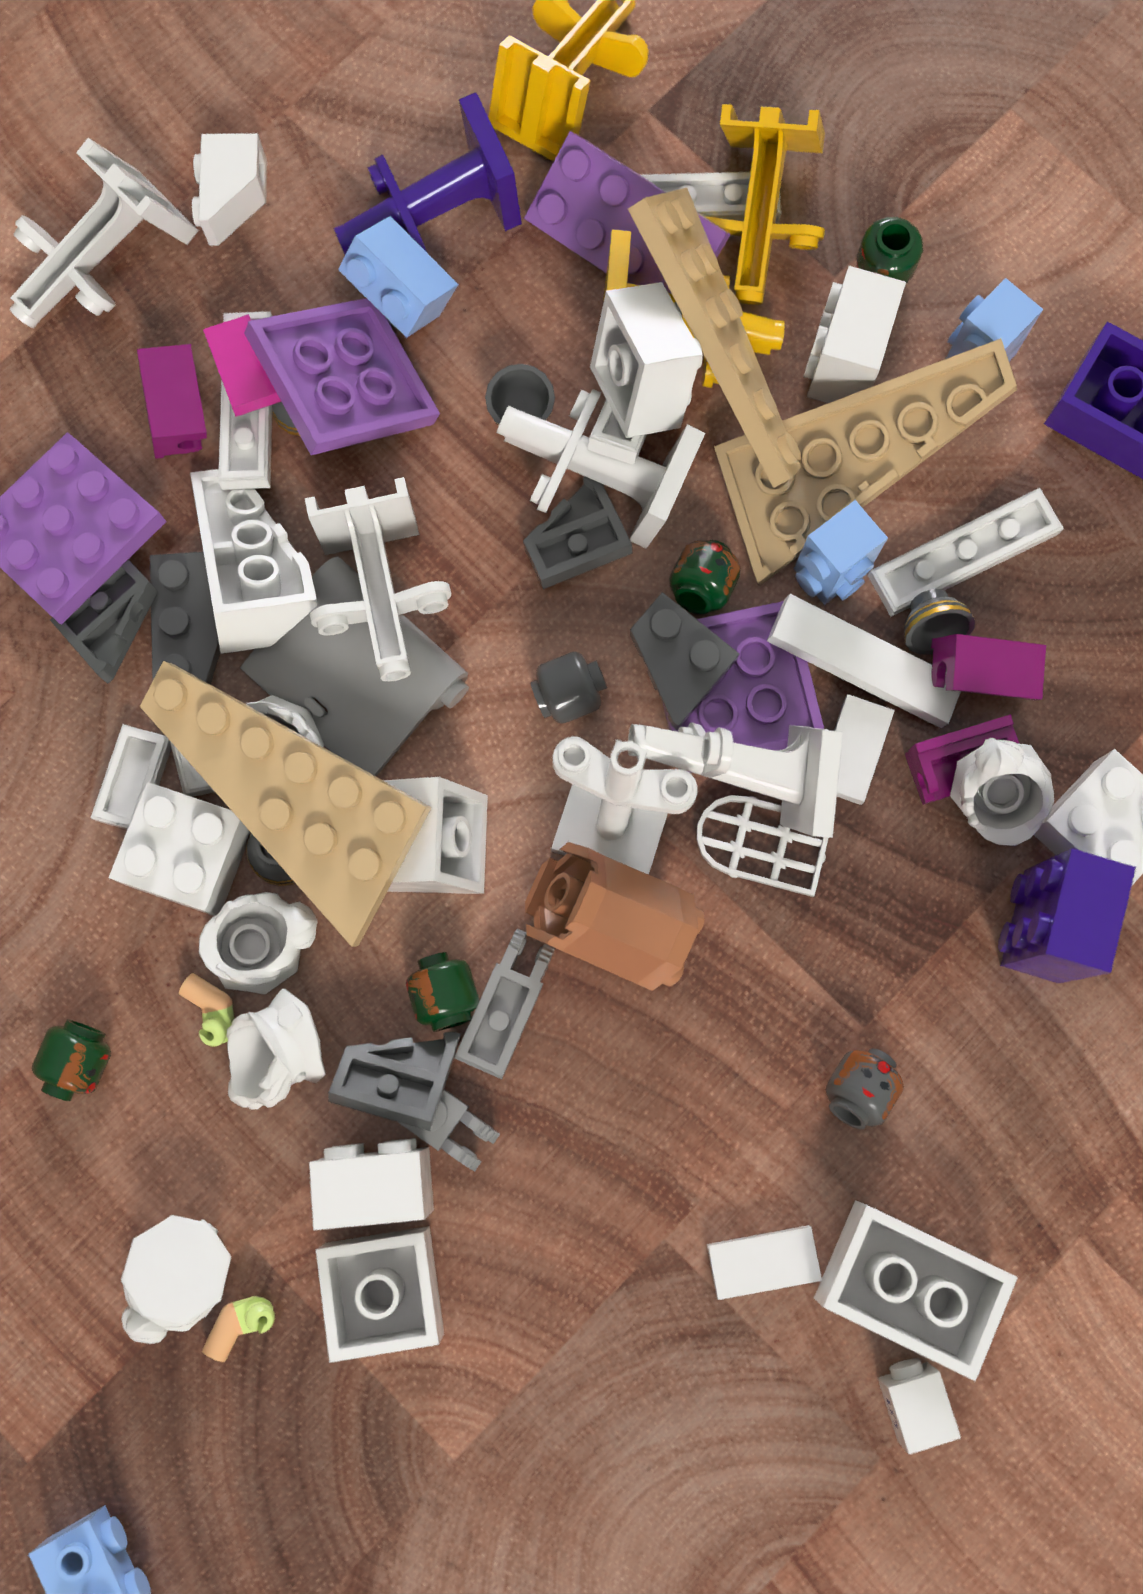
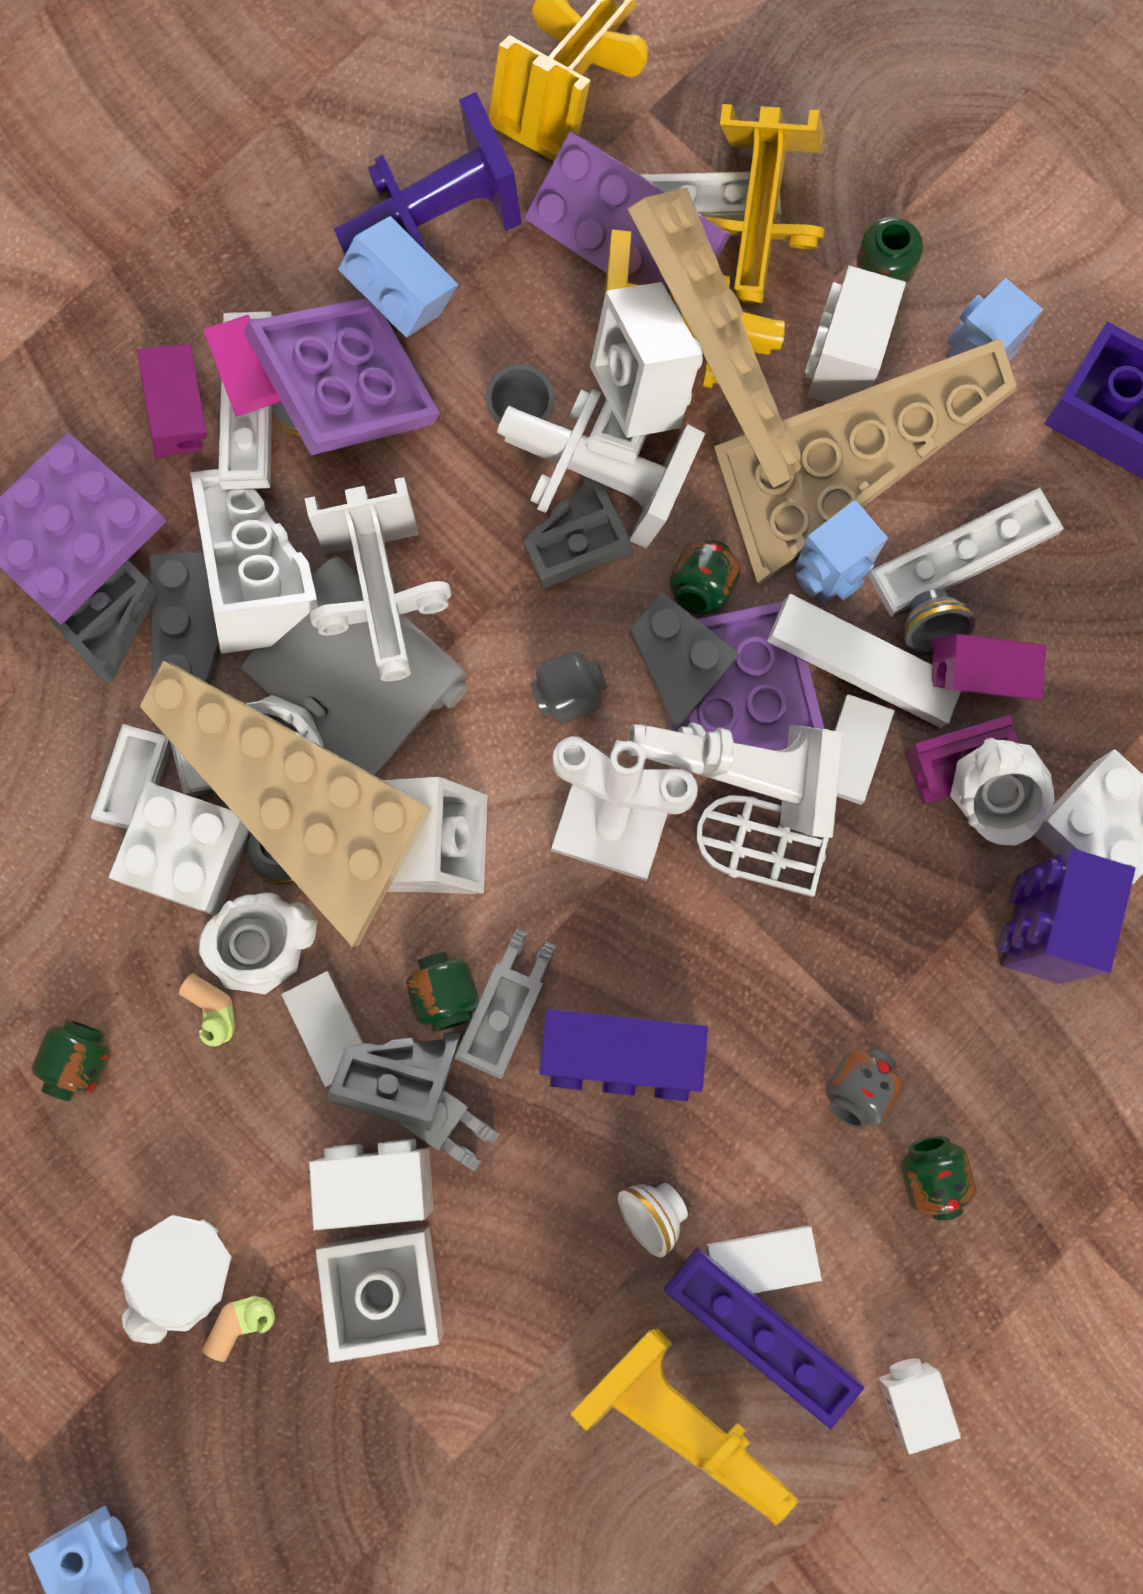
(121, 206): white piece -> none
(230, 181): white slope -> none
(272, 1052): white piece -> none
(322, 1022): none -> white tile
(613, 916): nougat brick -> none
(623, 1053): none -> dark purple brick
(645, 1396): none -> yellow piece
(653, 1215): none -> white piece
(763, 1338): none -> dark purple tile
(915, 1290): white brick -> none
(938, 1178): none -> dark green head

